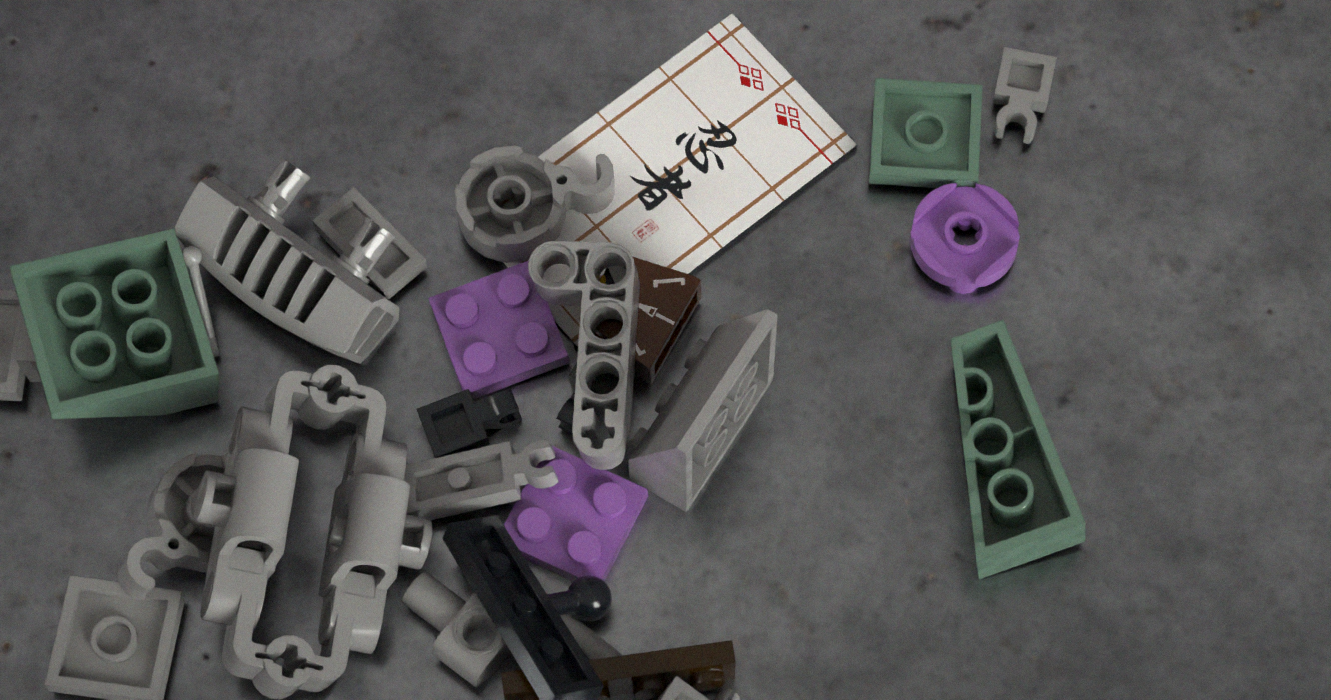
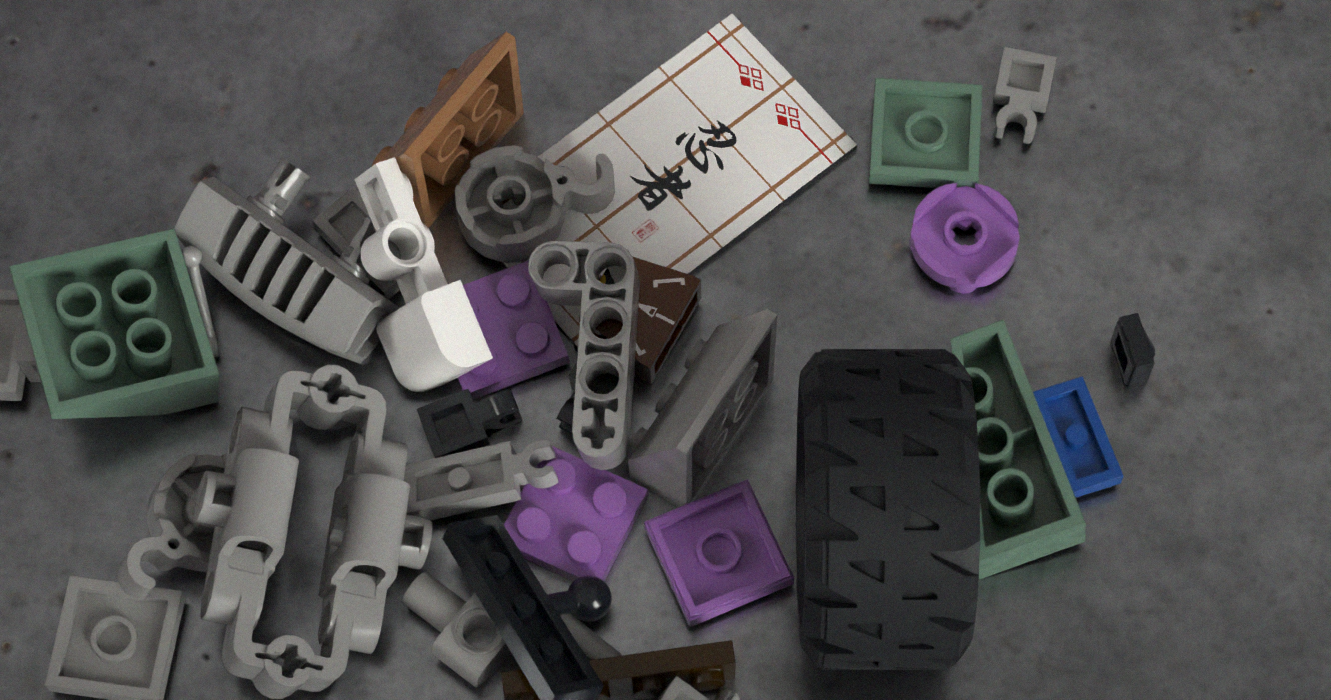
(437, 329): none -> white plate
(463, 120): none -> medium nougat slope
(718, 553): none -> medium lavender plate
(886, 509): none -> black tyre
(1079, 436): none -> blue plate
(1133, 350): none -> black tile

